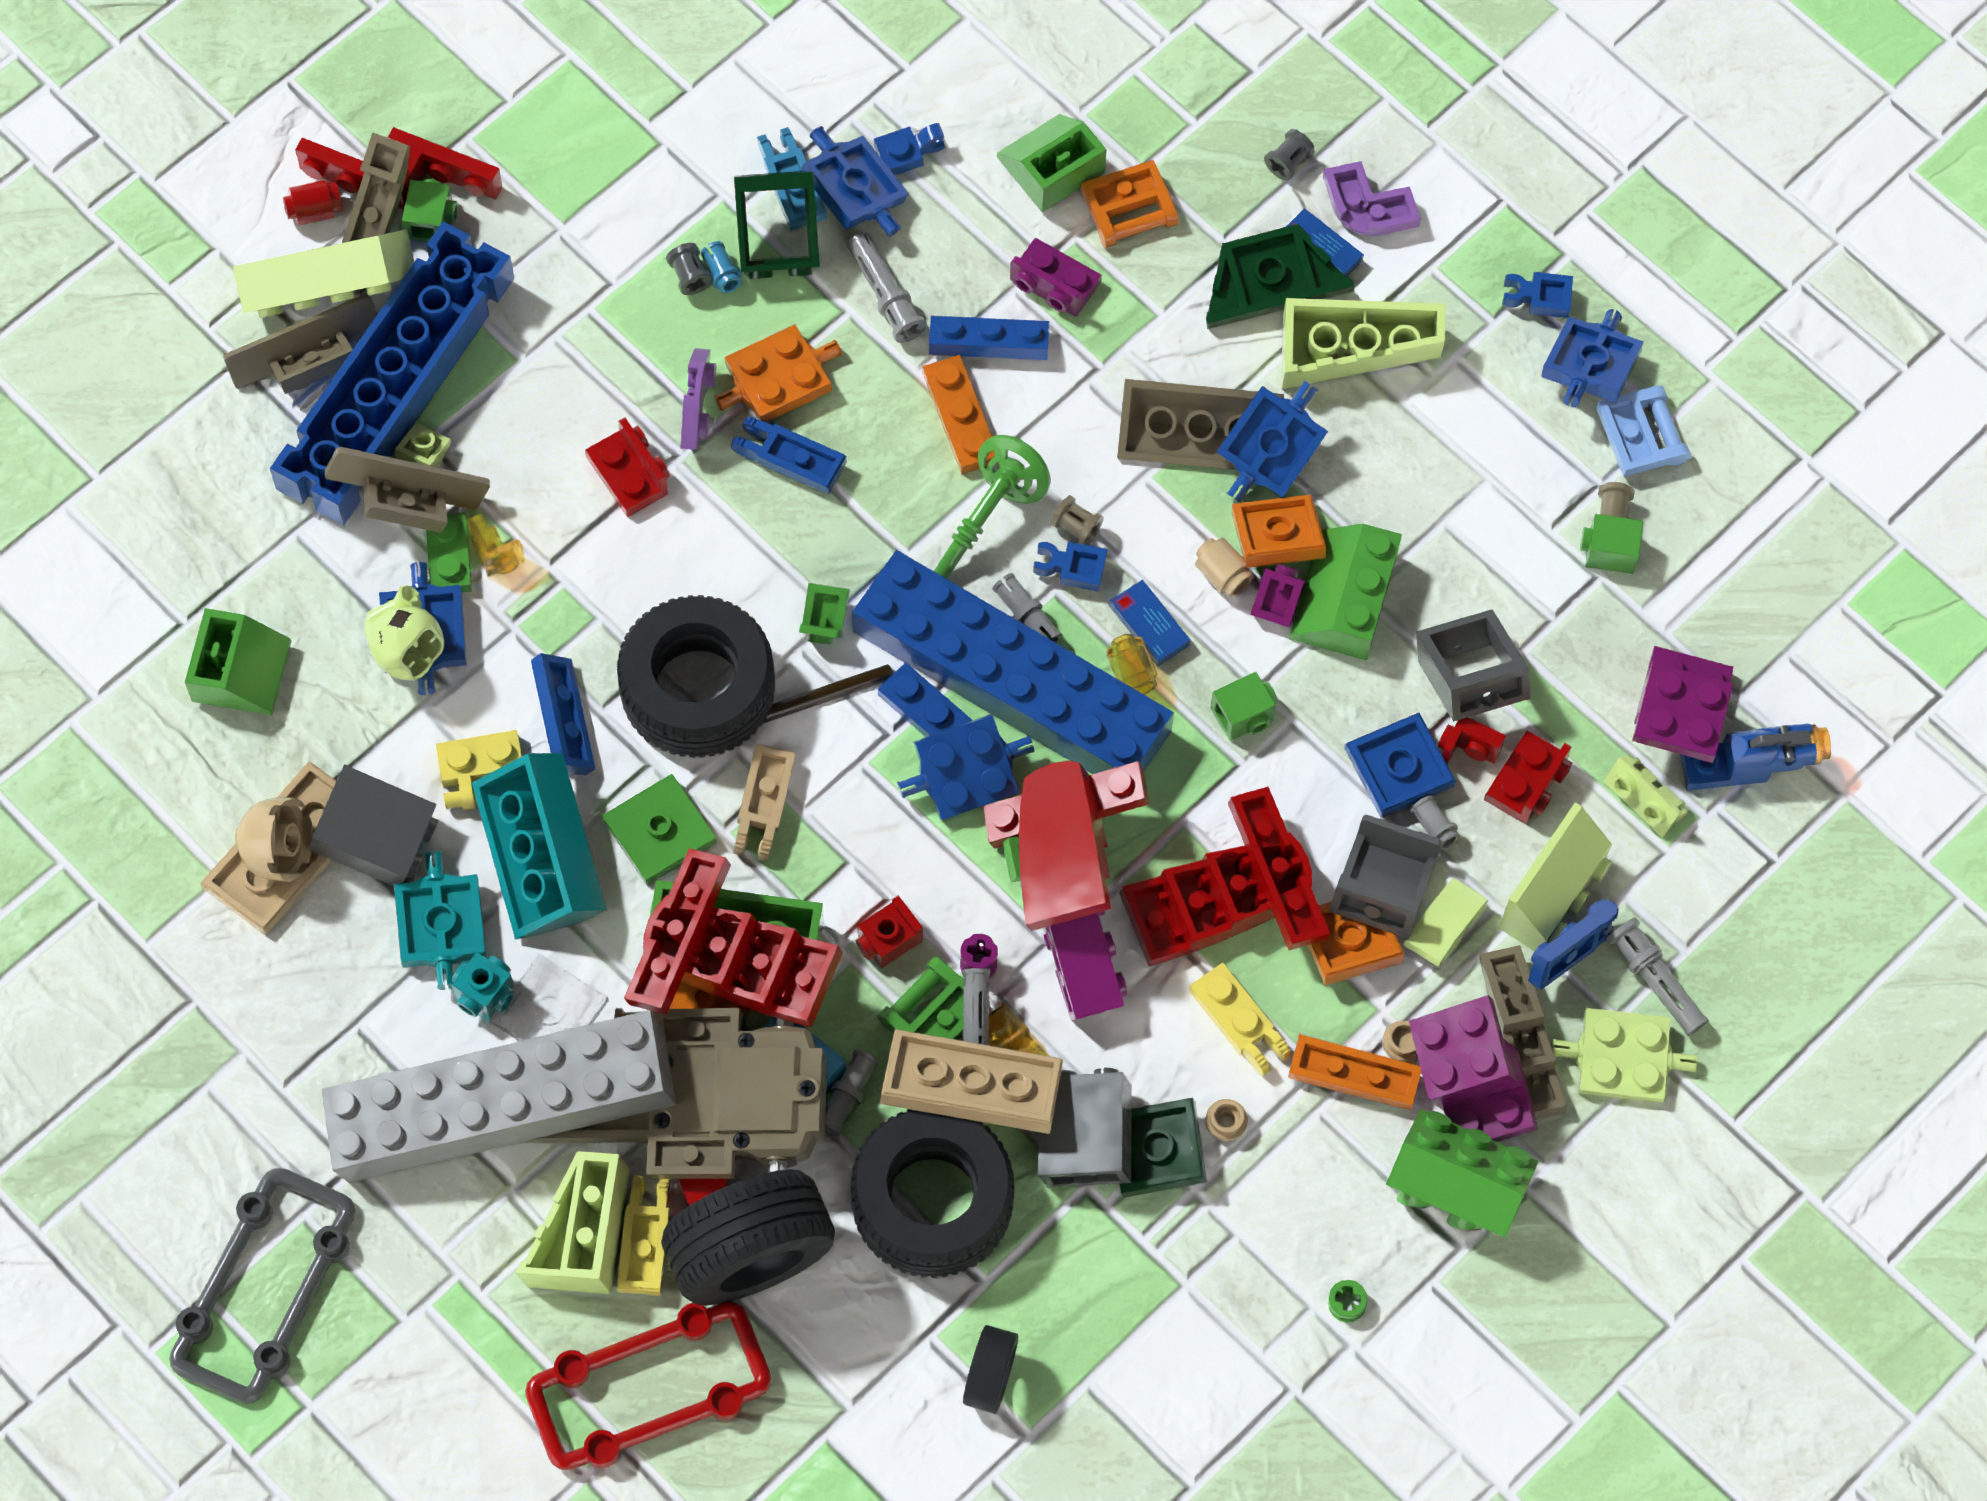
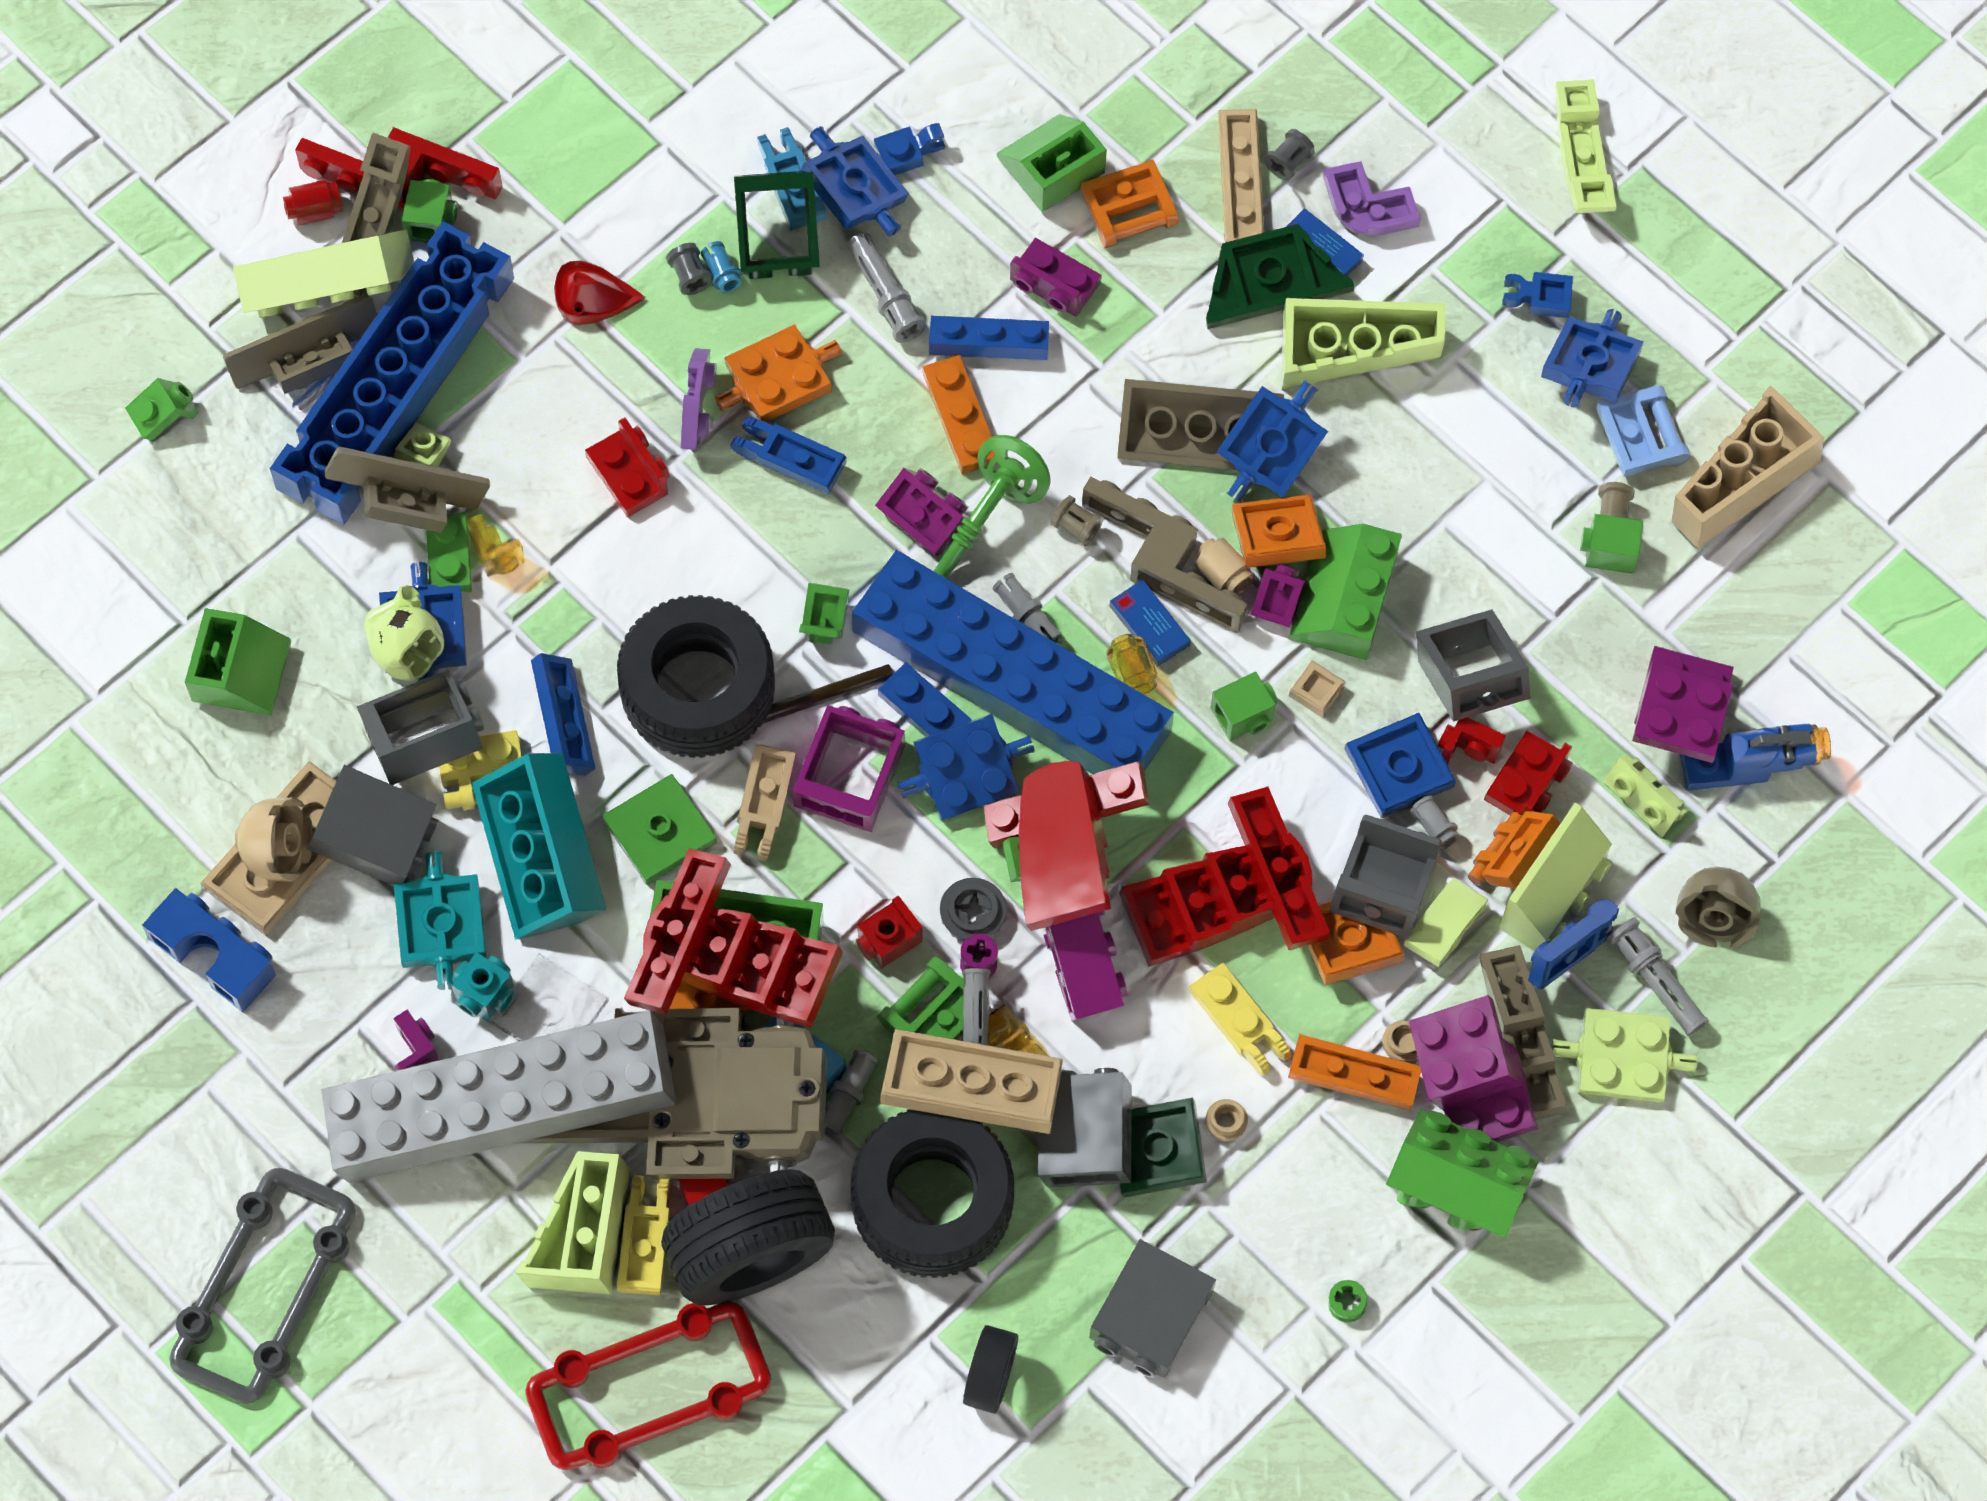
(160, 406): none -> bright green bracket
(184, 925): none -> blue arch
(411, 706): none -> dark grey window
(417, 1037): none -> magenta bracket
(593, 291): none -> red piece
(836, 803): none -> magenta window
(922, 509): none -> magenta bracket
(960, 896): none -> dark grey gear
(1079, 566): blue plate -> none
(1151, 1309): none -> dark grey panel
(1164, 553): none -> dark tan bracket
(1240, 173): none -> tan tile
(1317, 688): none -> tan tile
(1513, 849): none -> orange plate
(1582, 147): none -> yellowish green slope
(1719, 907): none -> dark tan cylinder
(1750, 467): none -> tan wedge

